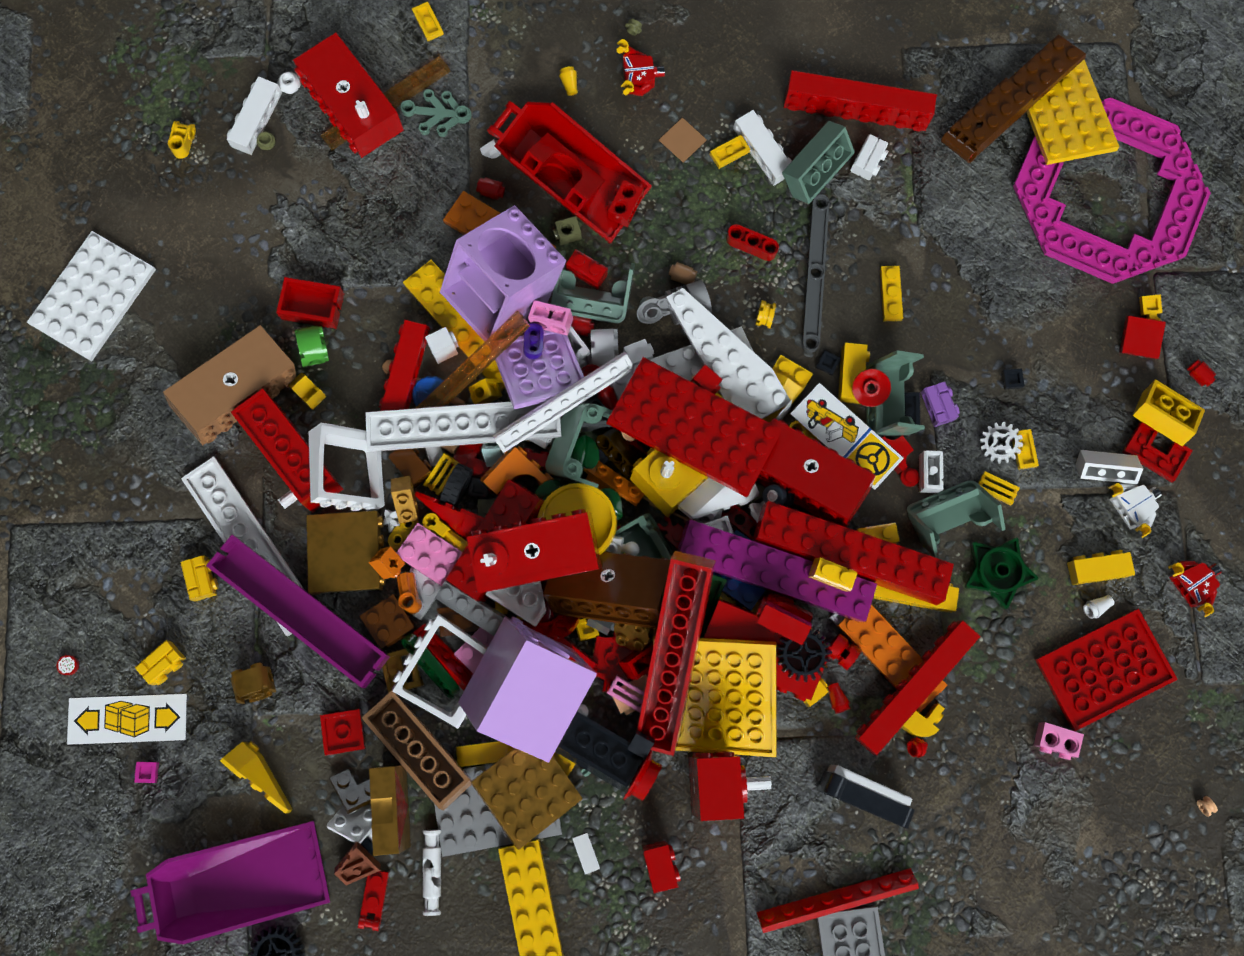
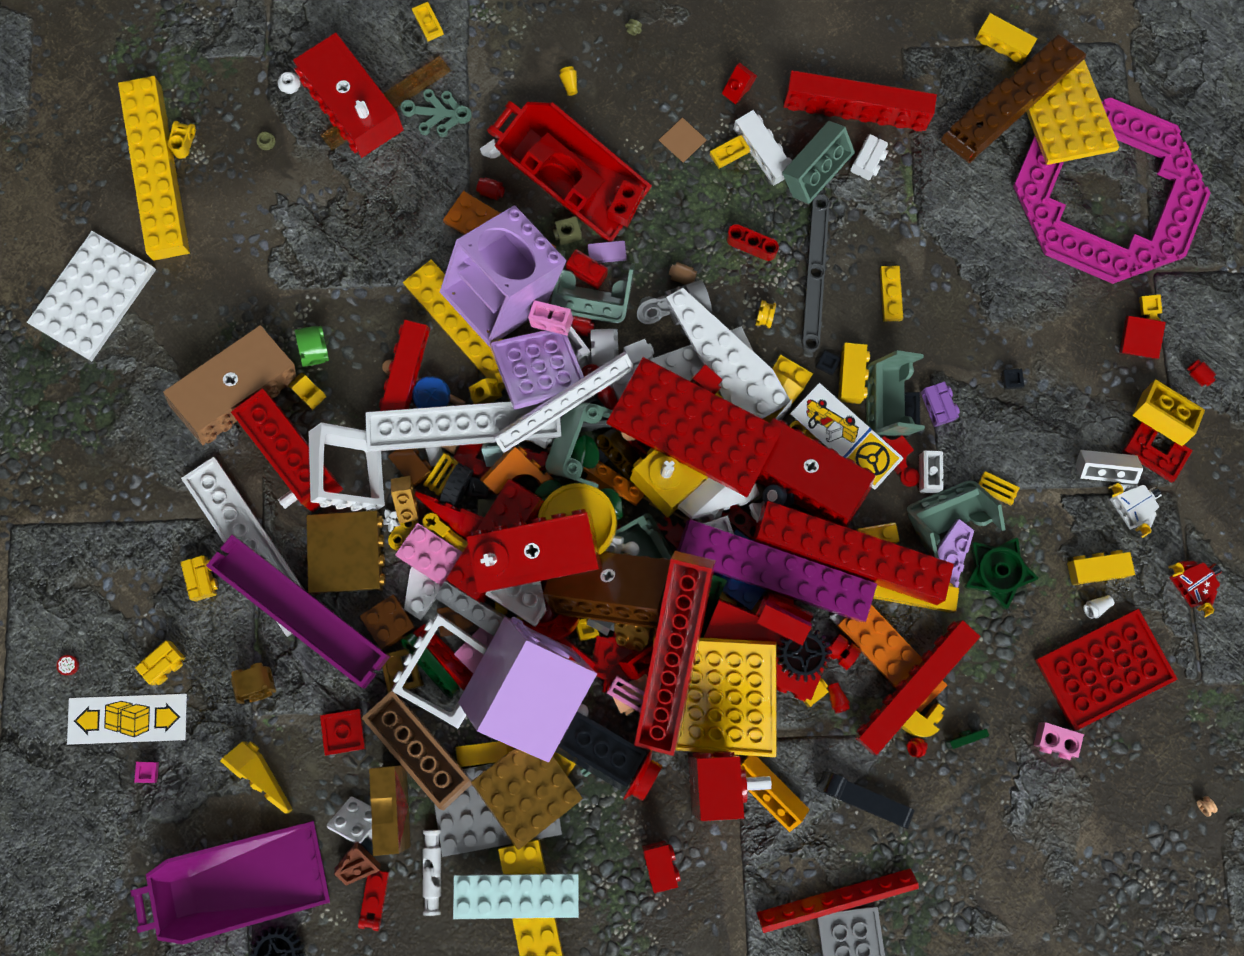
(153, 168): none -> yellow brick
(254, 115): white brick -> none
(310, 303): red piece -> none
(350, 794): plate -> none
(387, 563): orange brick -> none
(407, 592): orange piece -> none
(442, 344): white brick -> none
(477, 362): clear orange tile -> none
(516, 896): none -> light aqua plate
(533, 342): dark purple plate -> none
(586, 853): white sticker -> none
(607, 251): none -> lavender tile
(638, 70): red torso -> none
(641, 744): black tile -> none
(739, 83): none -> red brick
(779, 799): none -> light orange brick
(832, 574): yellow brick -> none
(870, 785): white tile -> none
(878, 394): red dish -> none
(954, 548): none -> lavender wing
(966, 737): none -> dark green plate
(994, 448): white gear -> none
(1006, 38): none -> yellow brick
(1028, 455): yellow plate -> none

